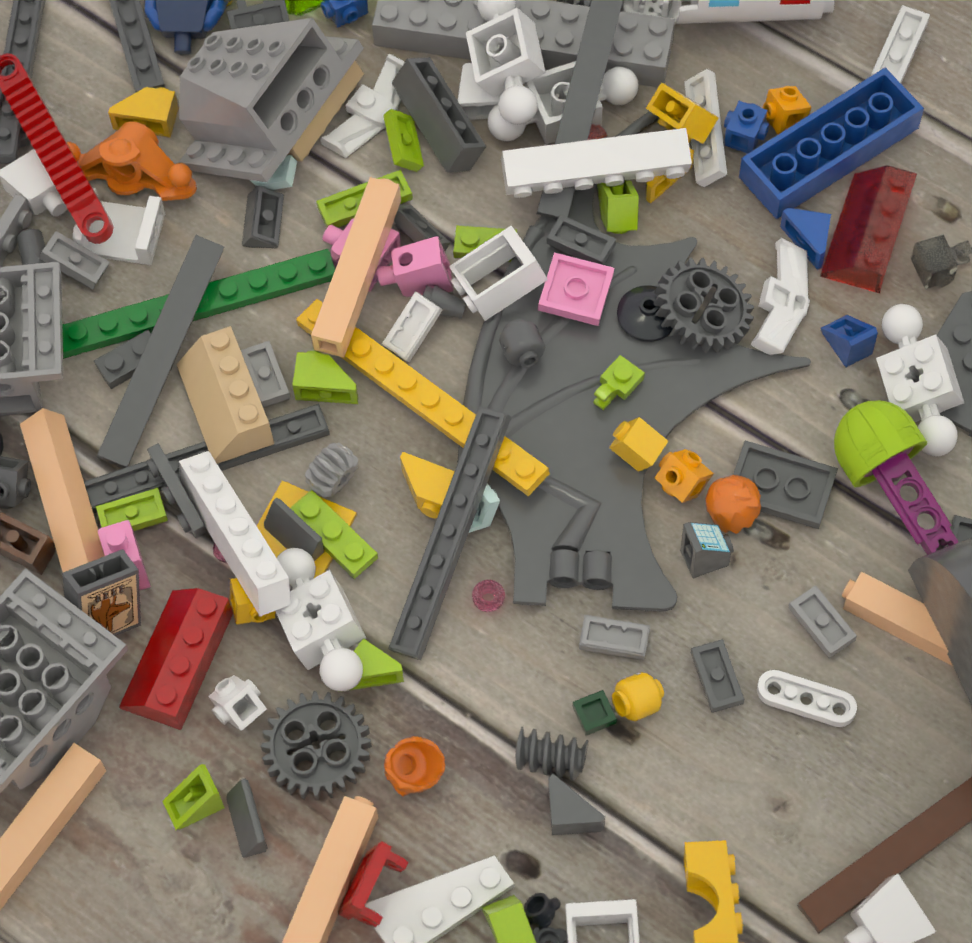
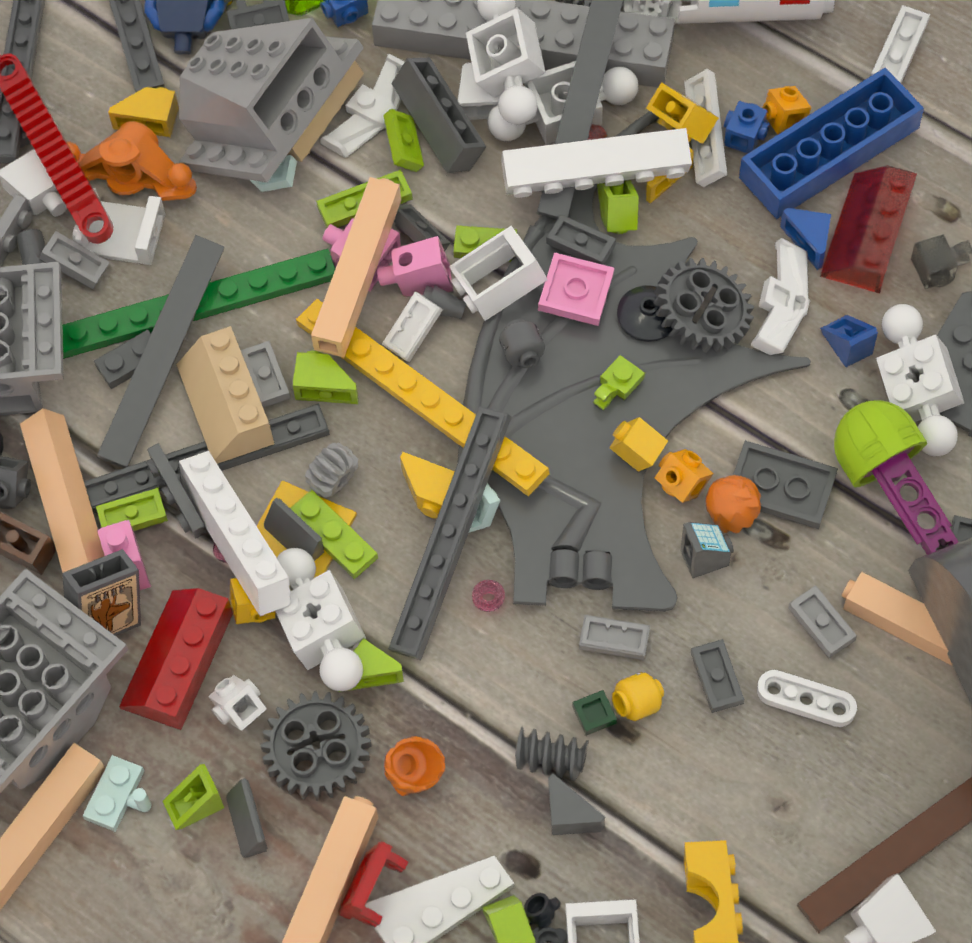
(115, 793): none -> light aqua plate
(263, 218): dark grey slope -> none

